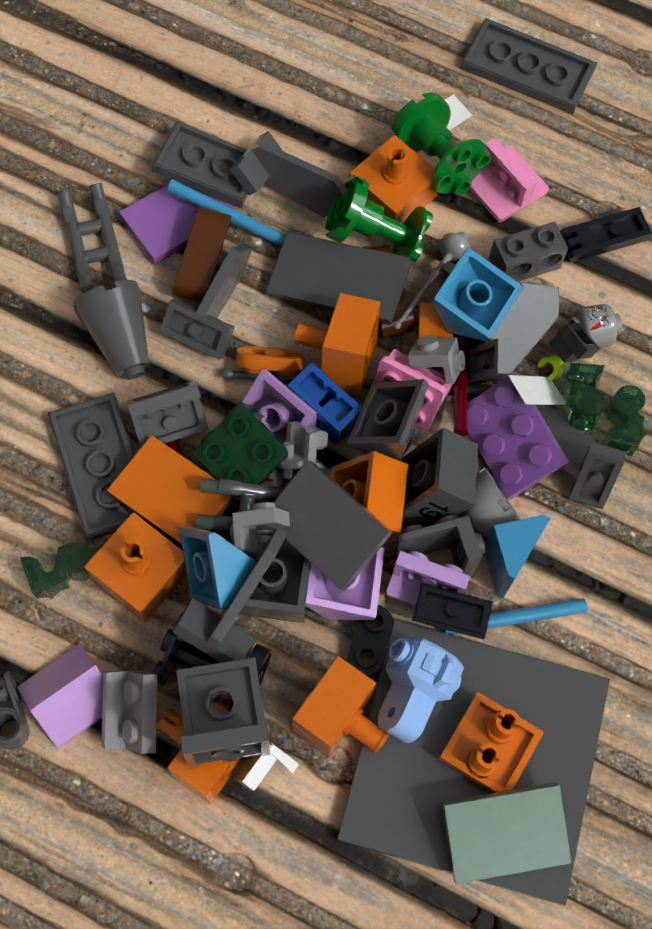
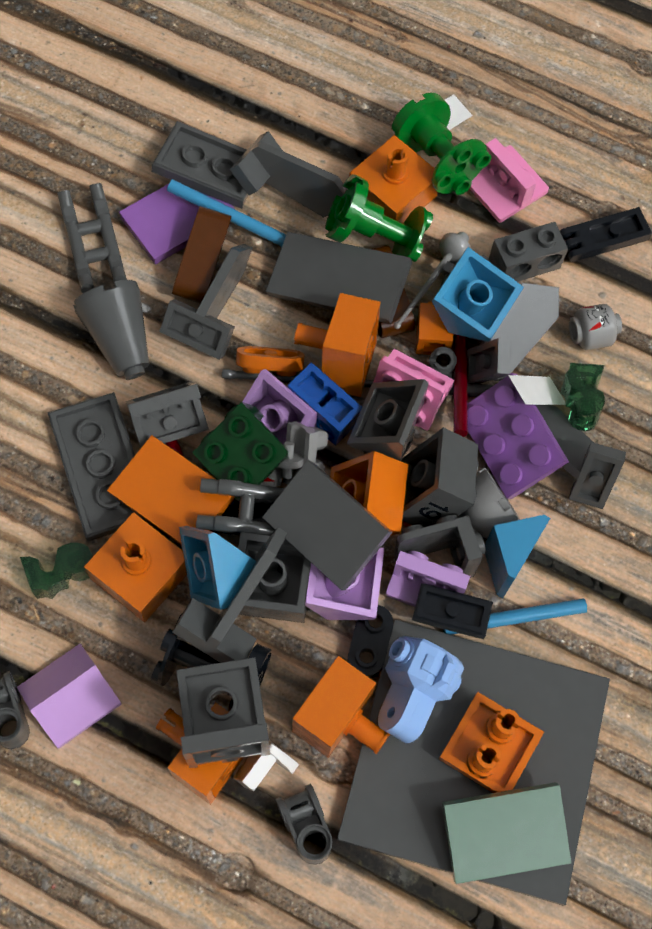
(129, 711): light grey bracket -> none
(246, 523): light grey bracket -> none
(305, 822): none -> dark grey piece
(438, 352): light grey bracket -> none
(528, 65): dark grey tile -> none
(570, 345): pearl dark grey piece -> none
(624, 413): clear green leg -> none

